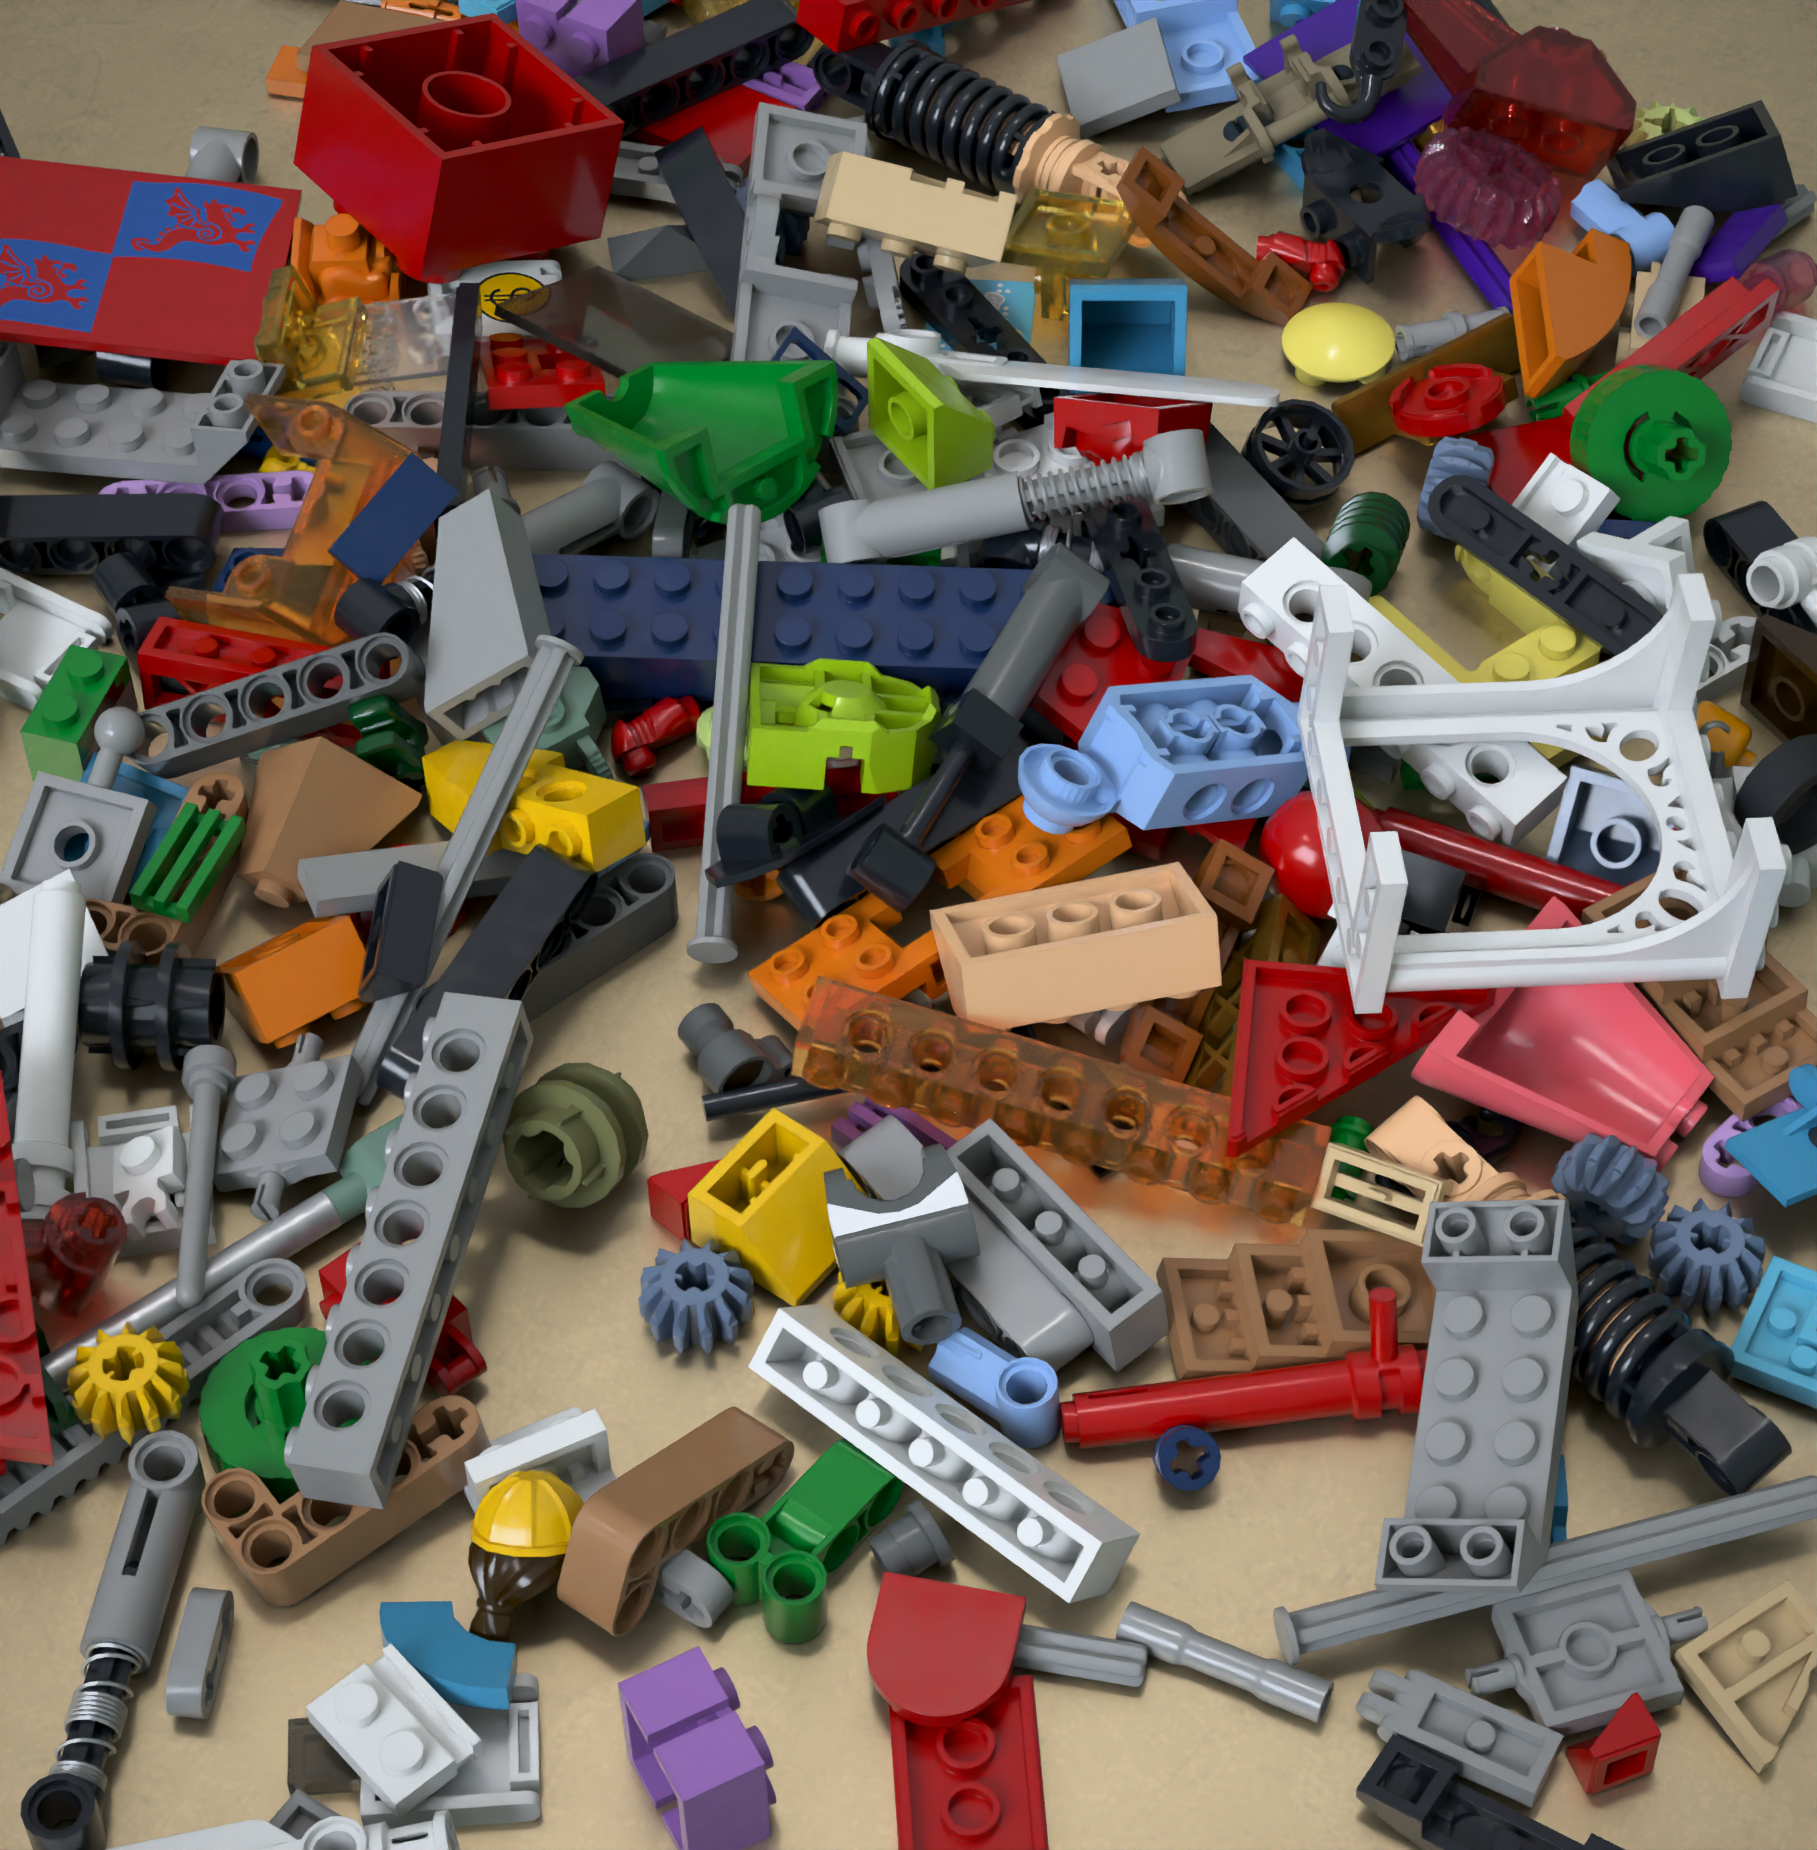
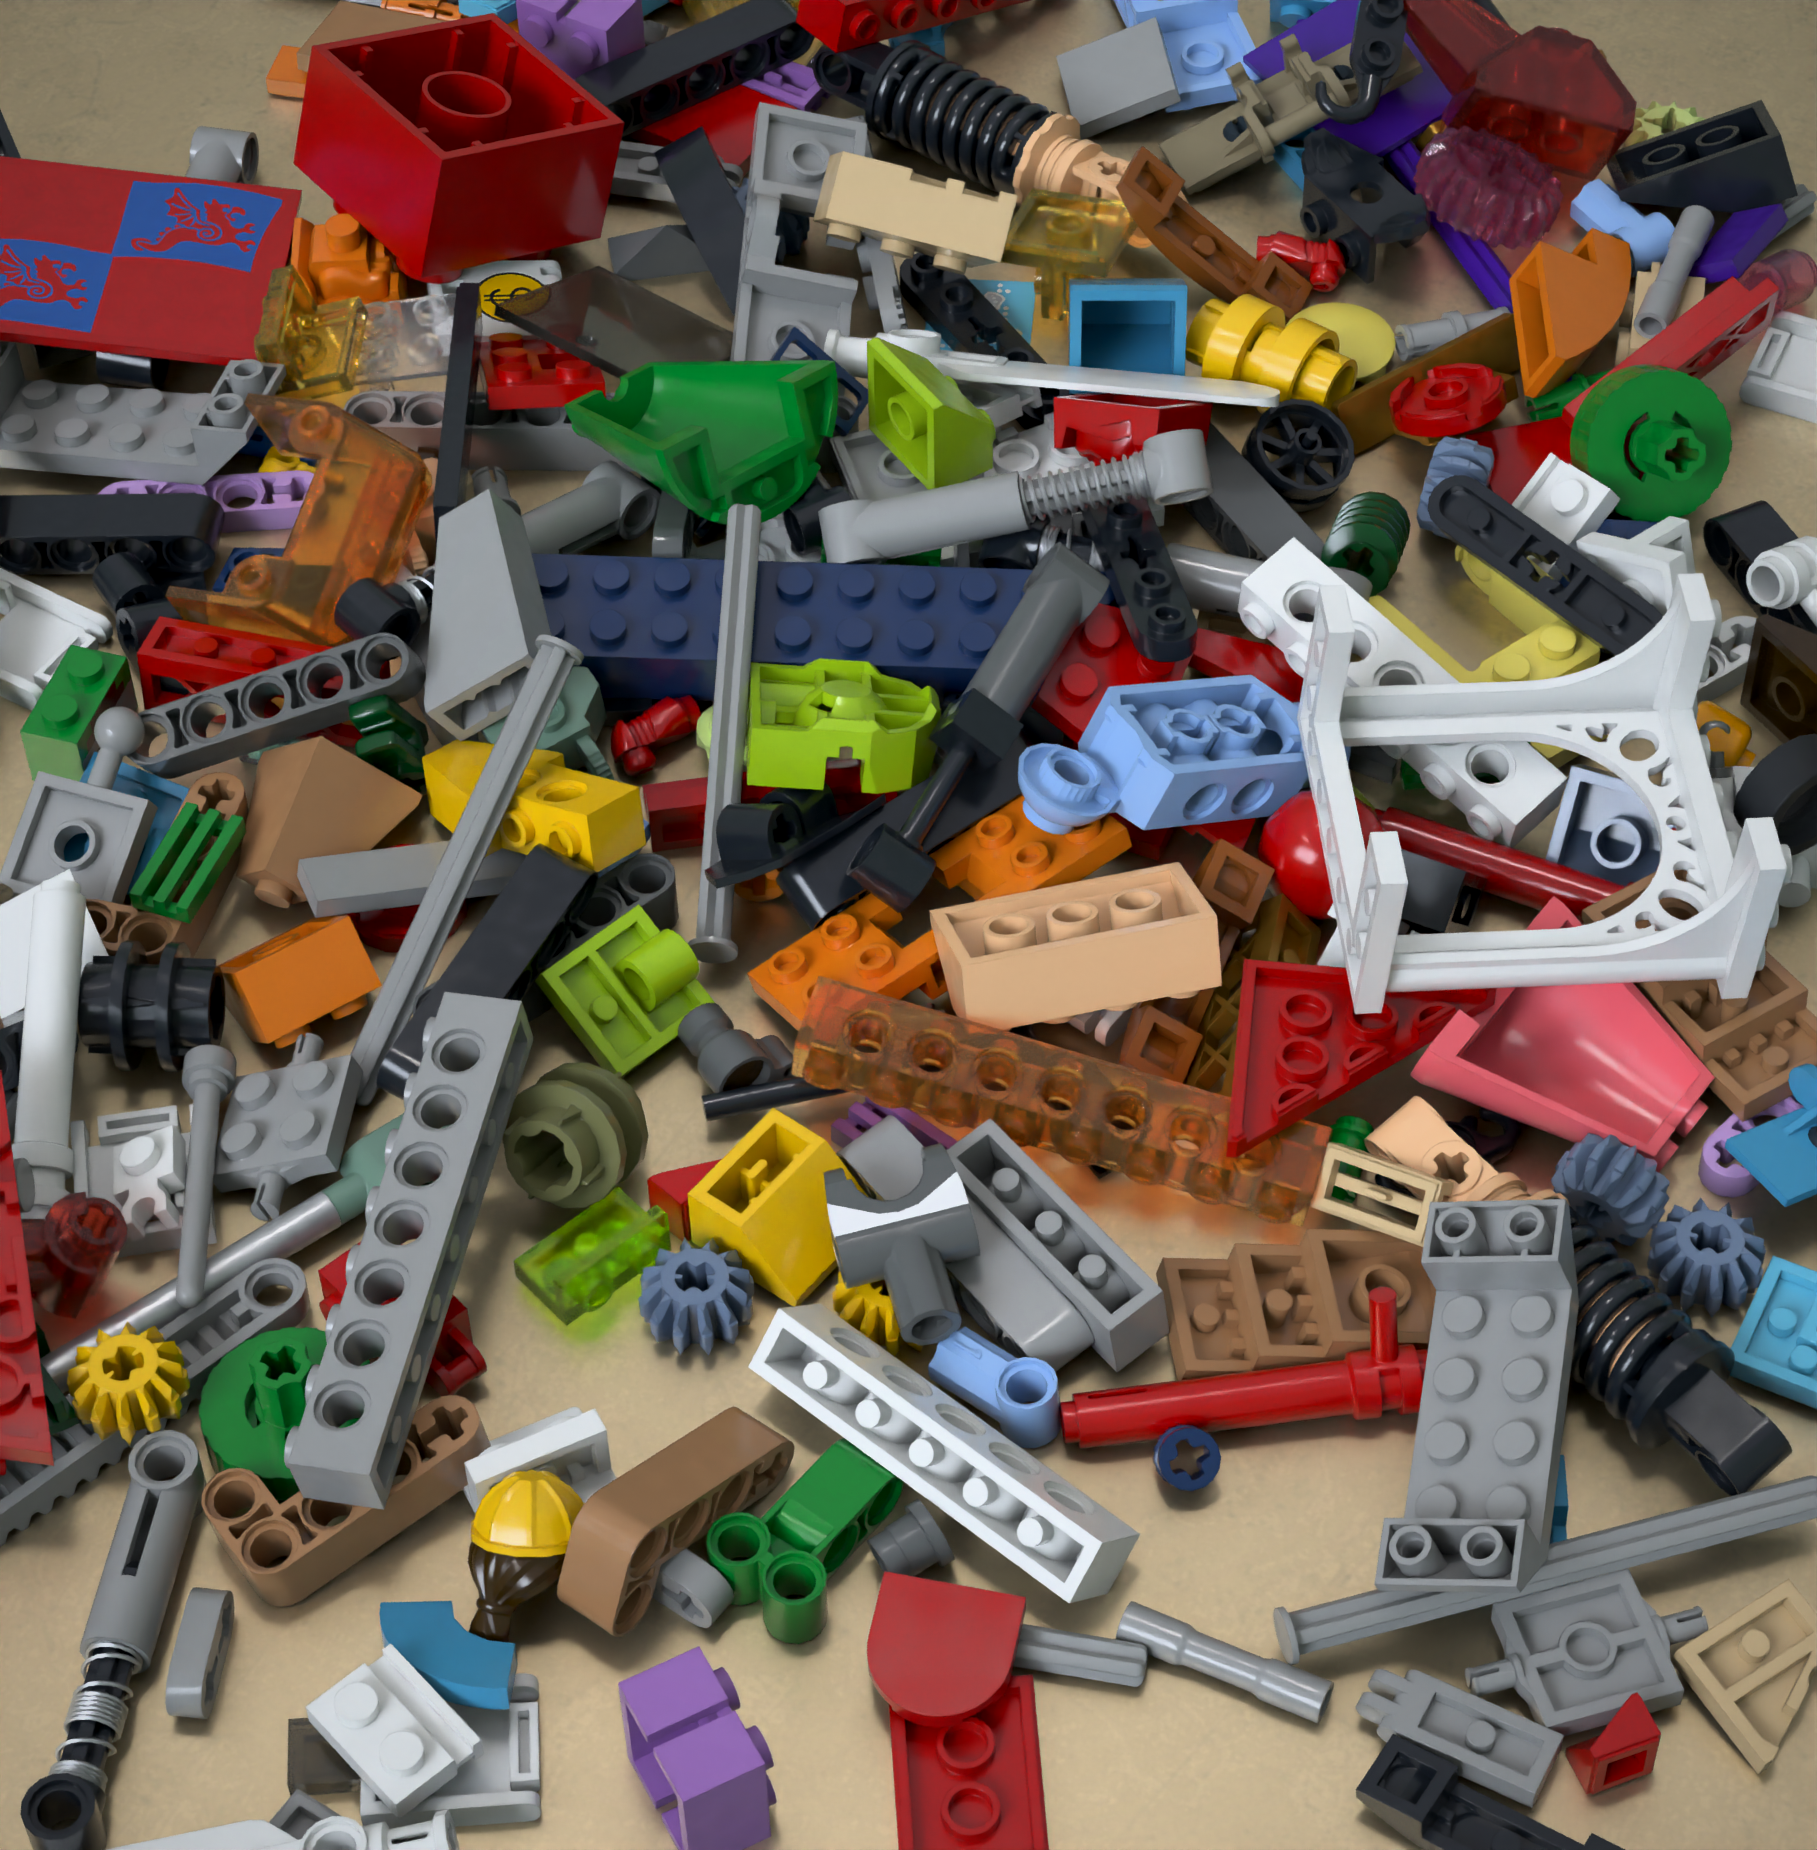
(393, 520): dark blue slope -> none
(400, 932): black slope -> none
(593, 1255): none -> clear neon green bracket
(626, 990): none -> lime plate
(1253, 346): none -> yellow piece

